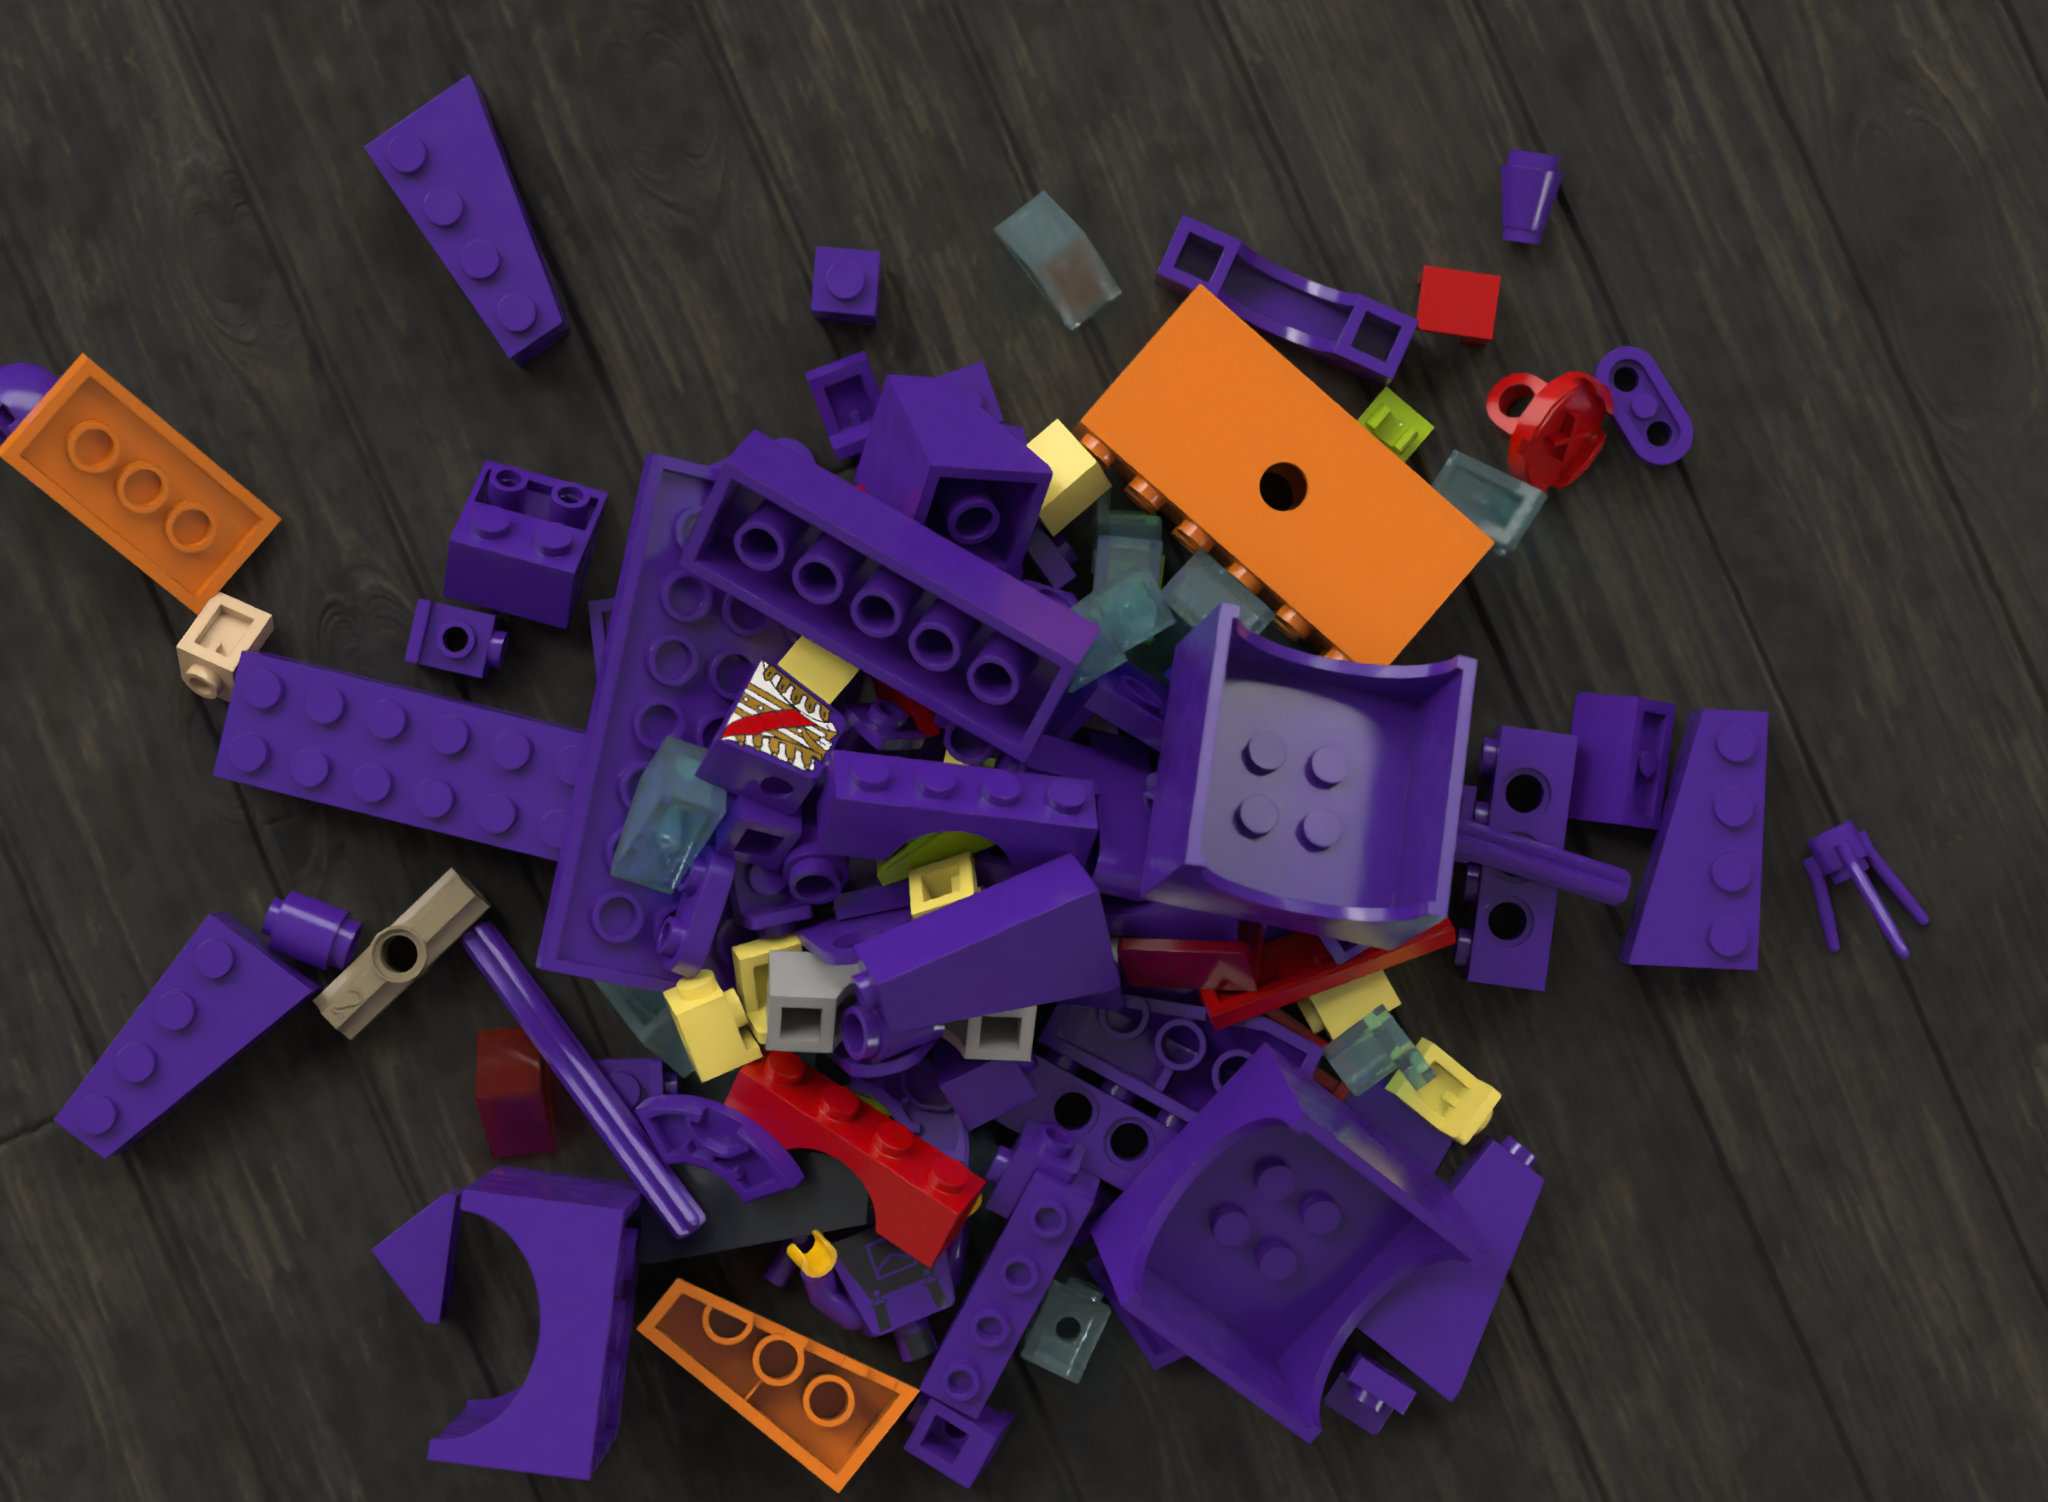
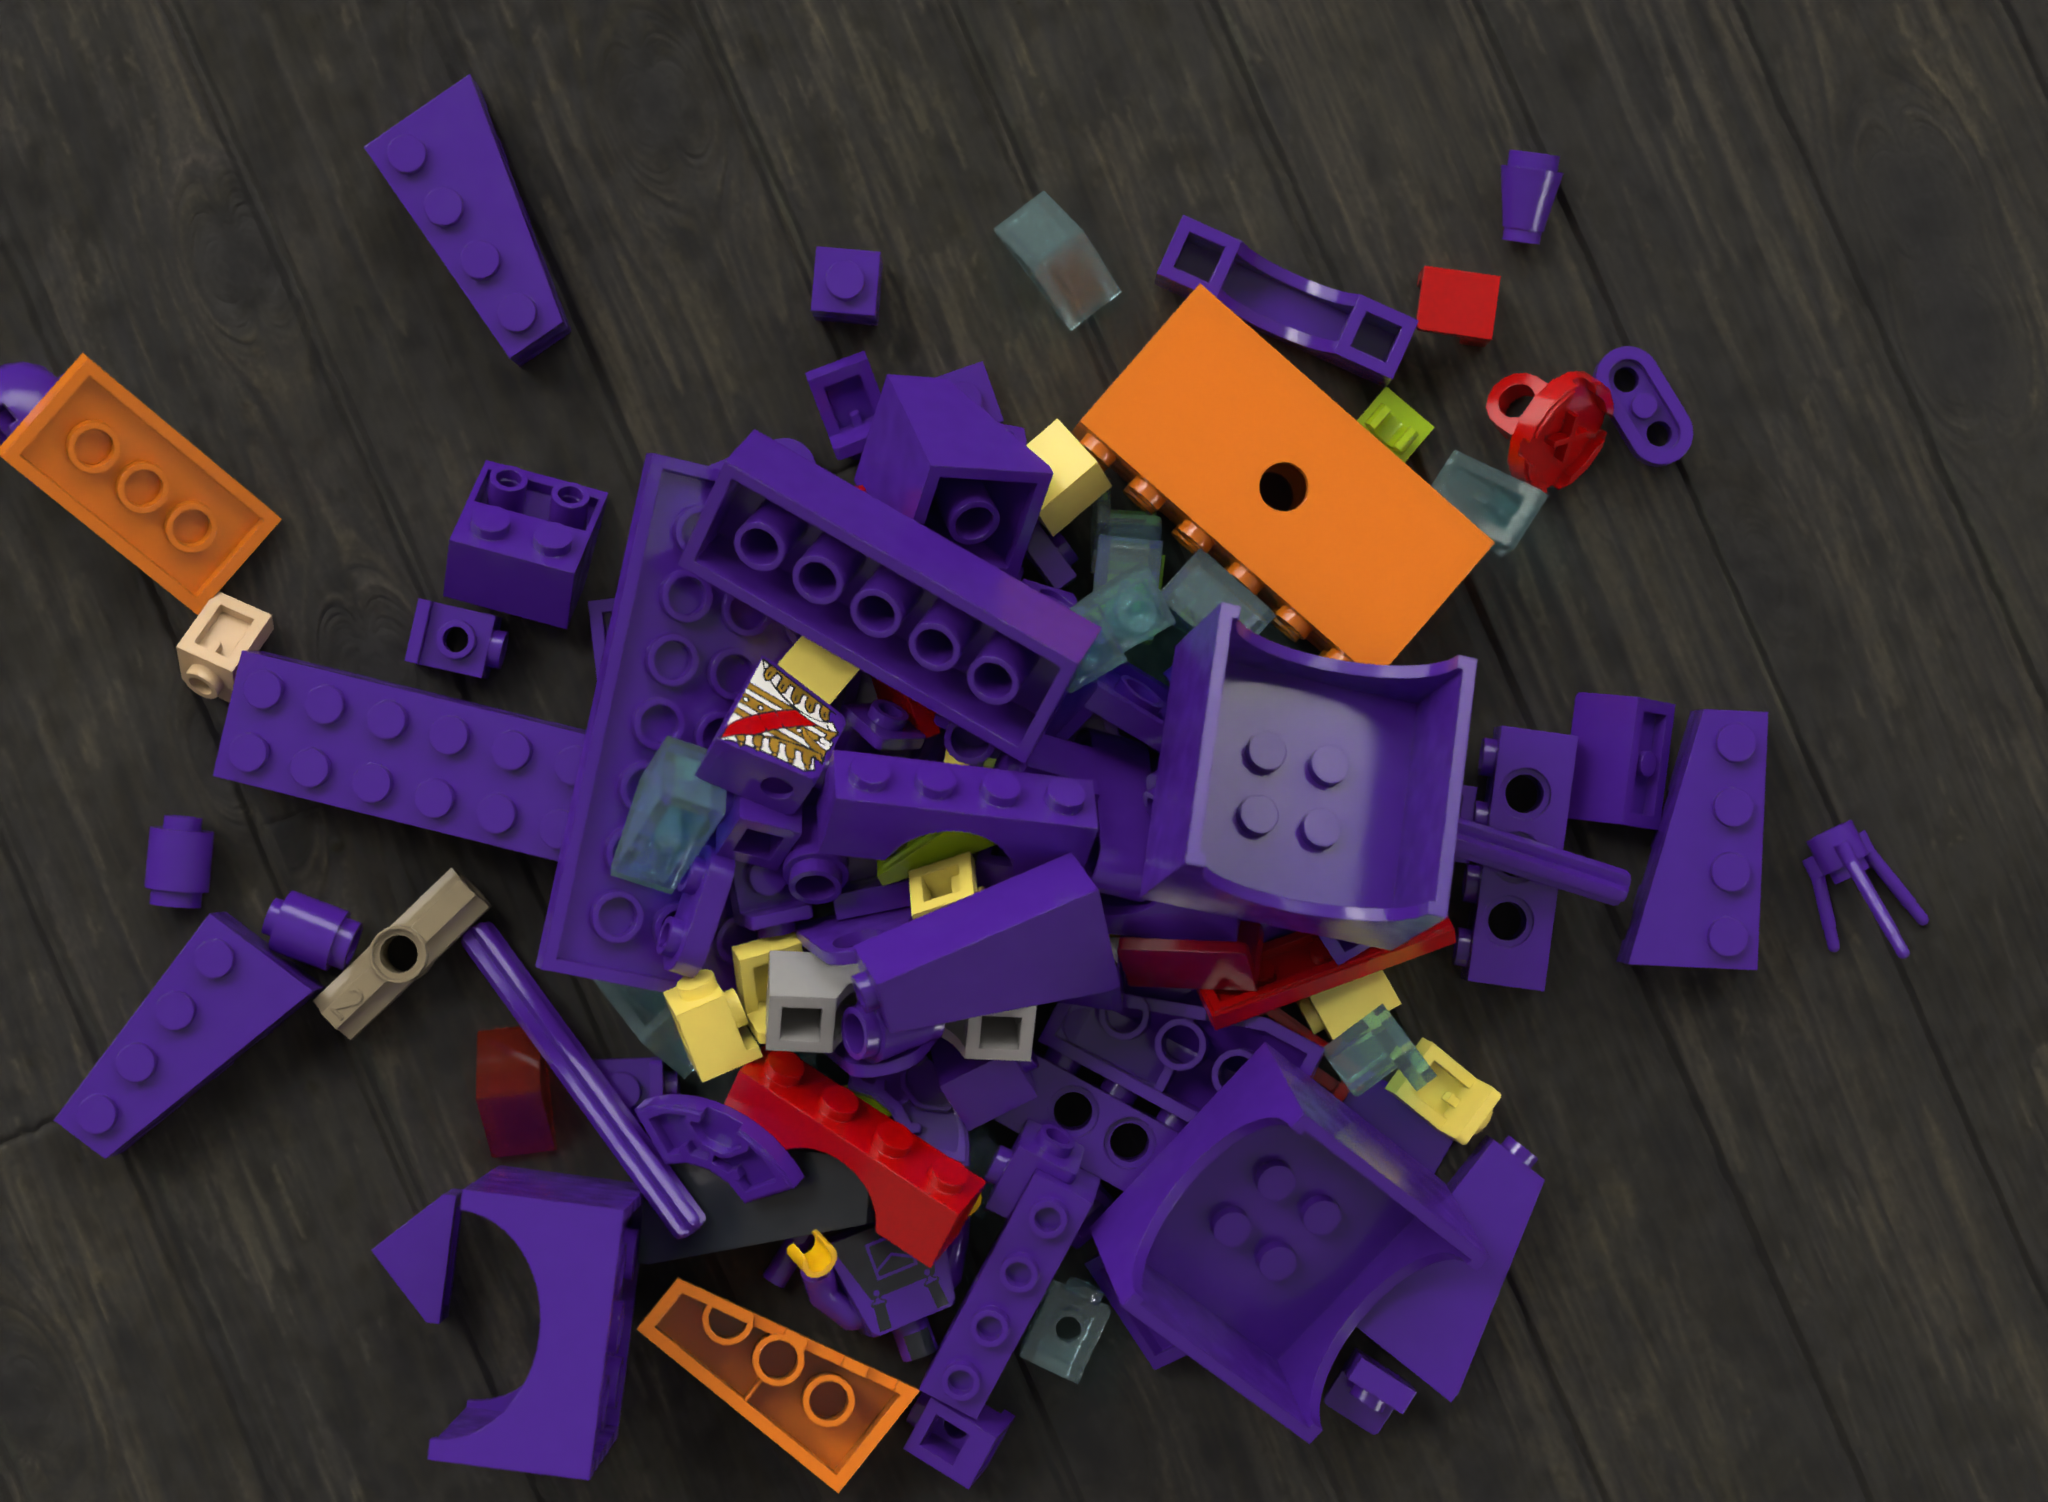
(179, 862): none -> dark purple brick

